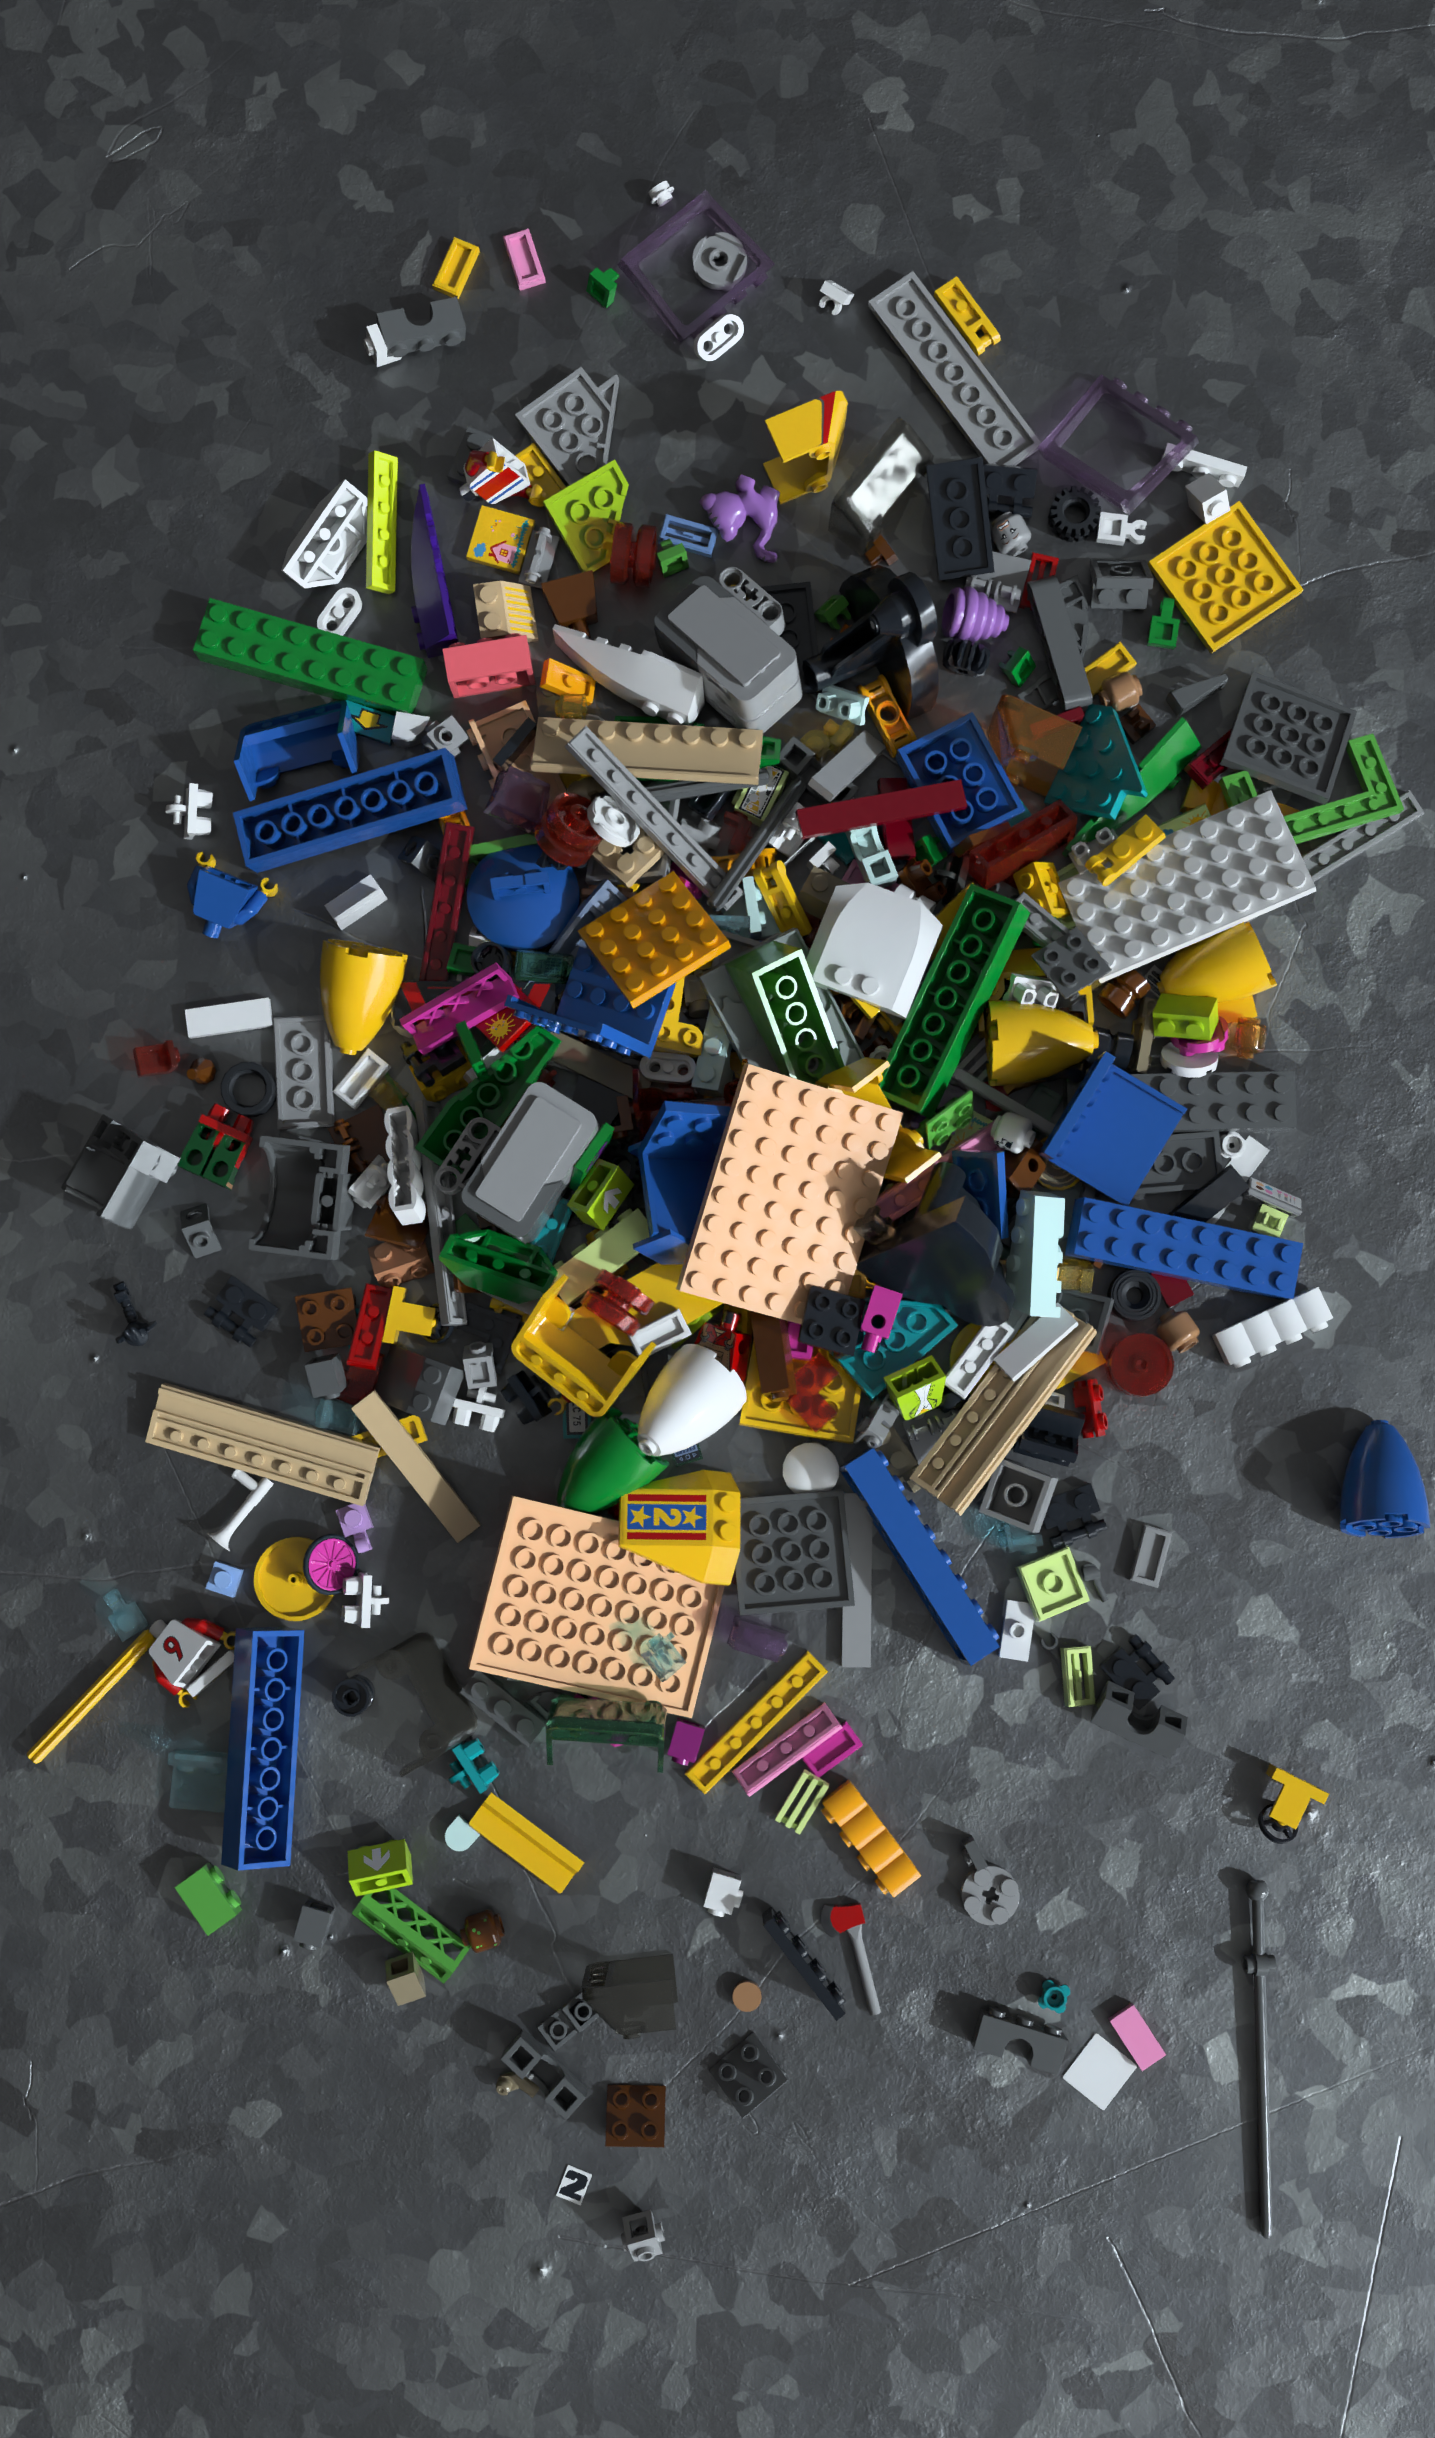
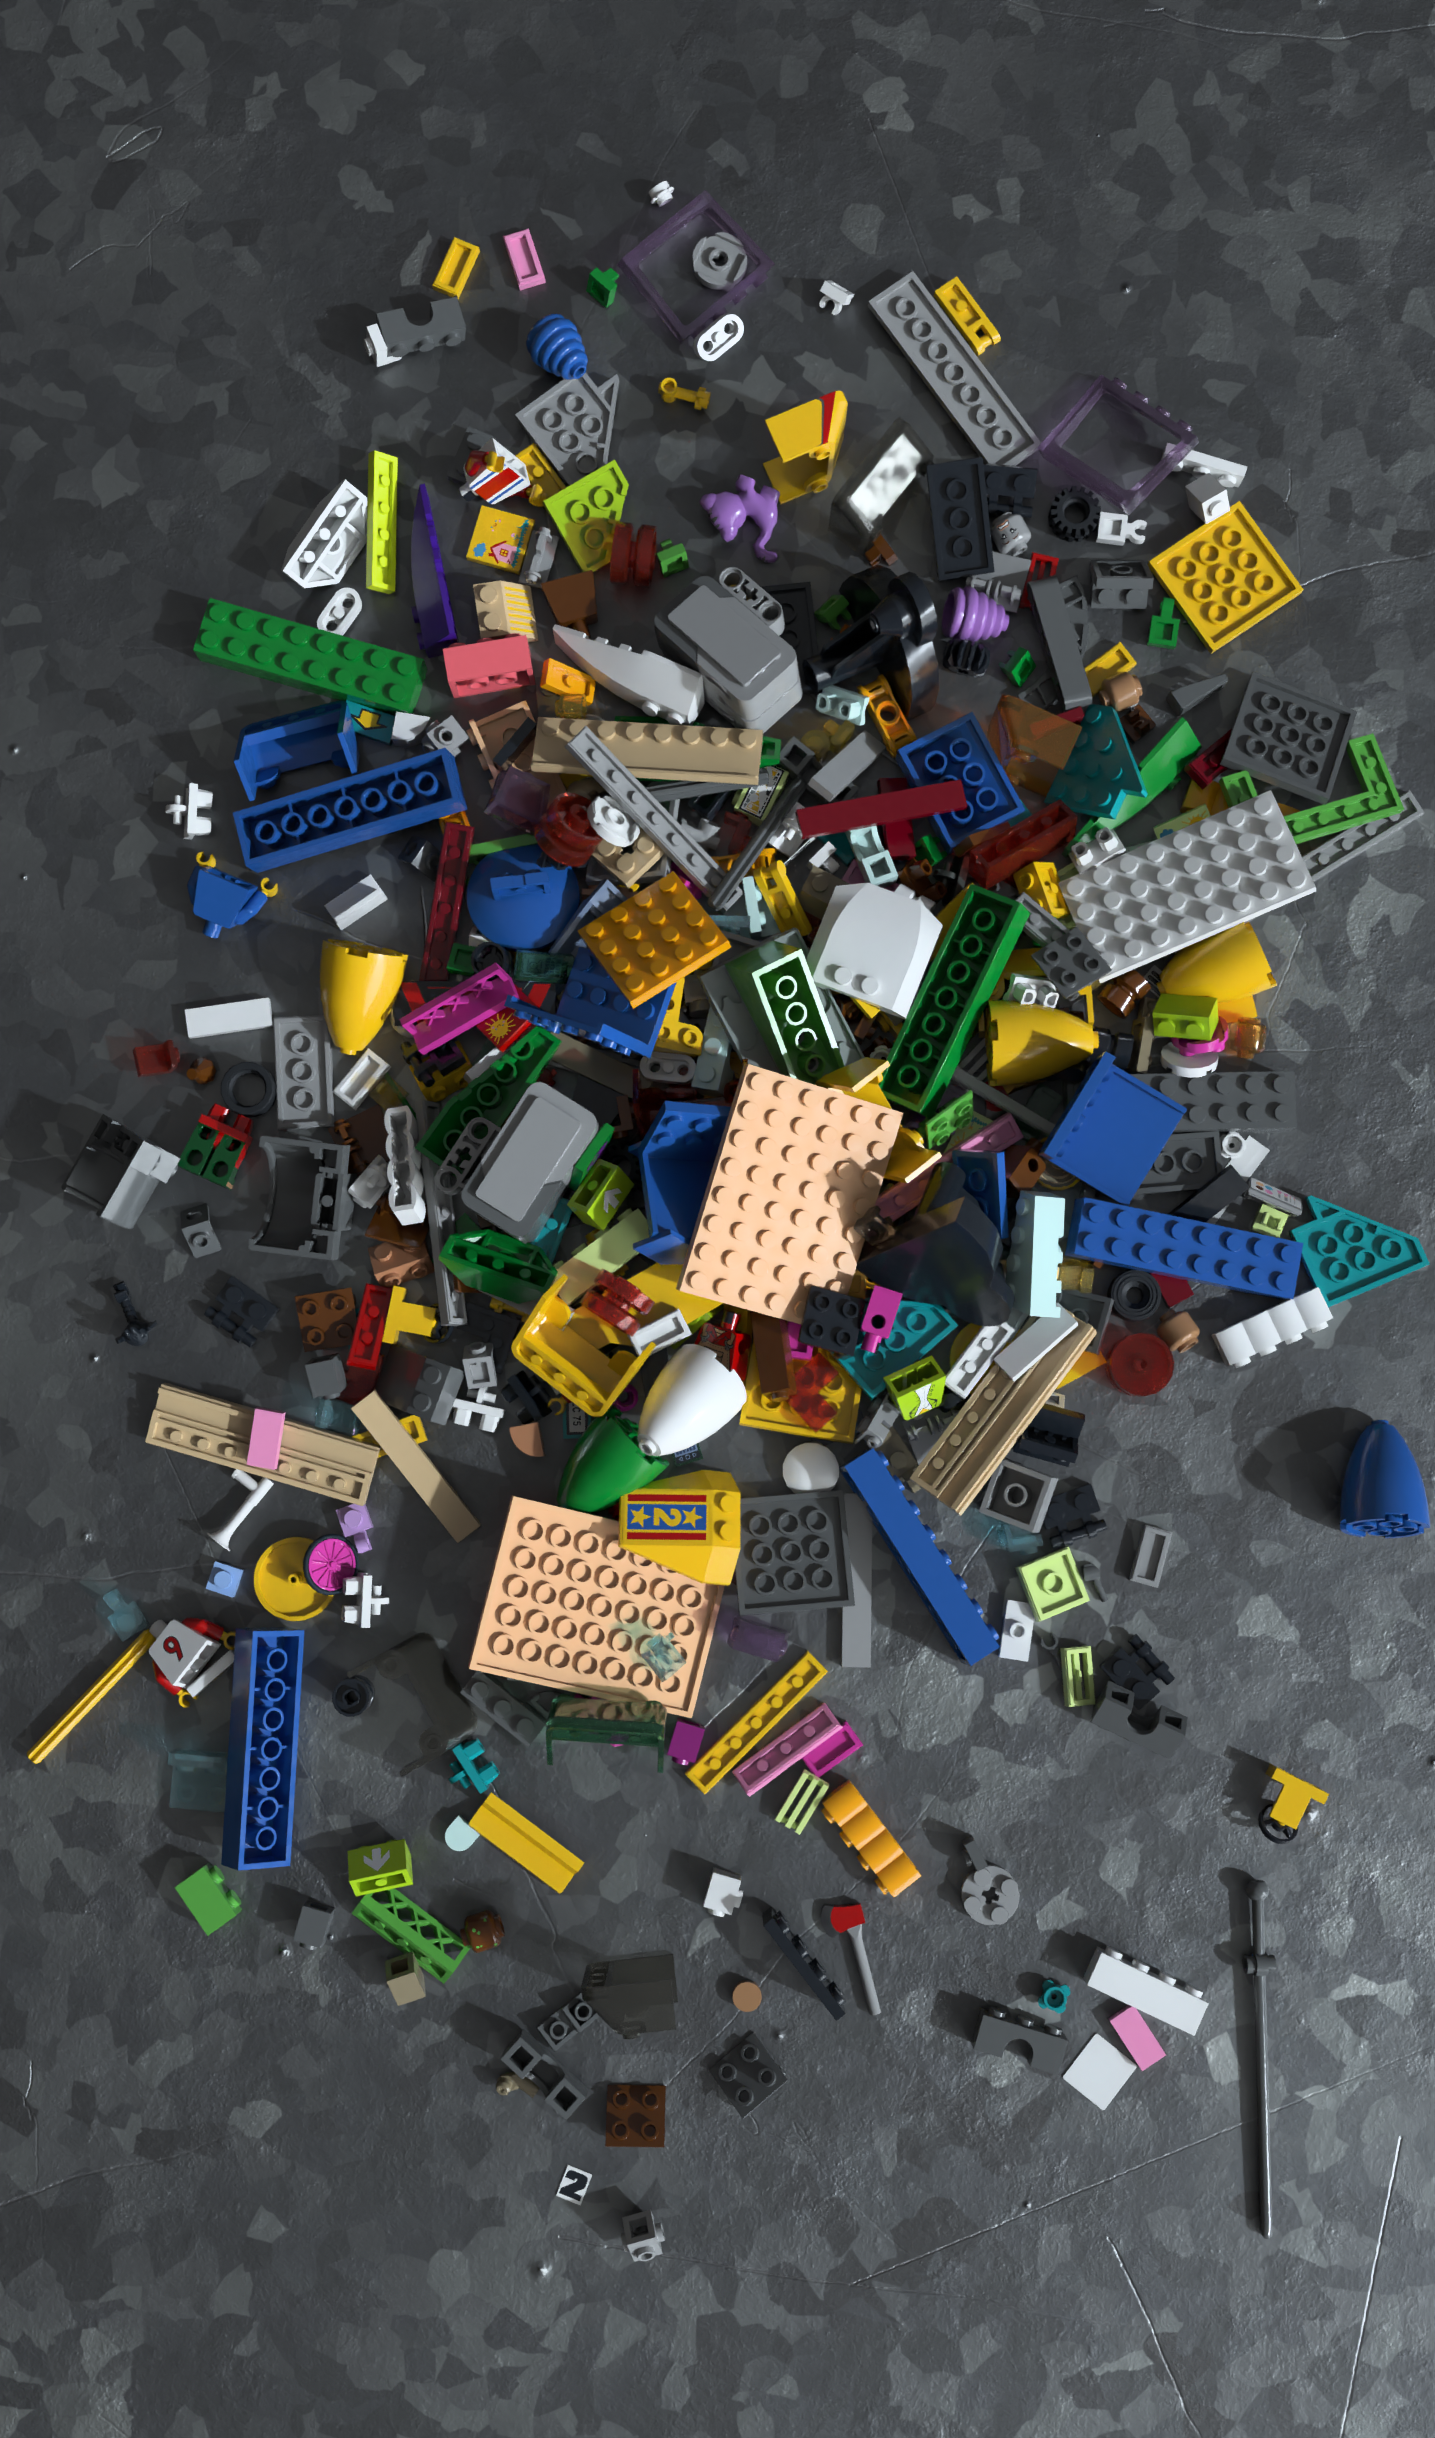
(266, 1438): none -> bright pink tile
(472, 1051): green tile -> none
(529, 1439): none -> nougat brick
(557, 347): none -> blue piece
(631, 1400): none -> magenta plate
(670, 391): none -> yellow bar
(690, 547): medium blue tile -> none
(1012, 1132): white head -> none
(1091, 1398): red hinge -> none
(1125, 850): yellow plate -> none
(1145, 1990): none -> white brick
(1353, 1253): none -> teal wing

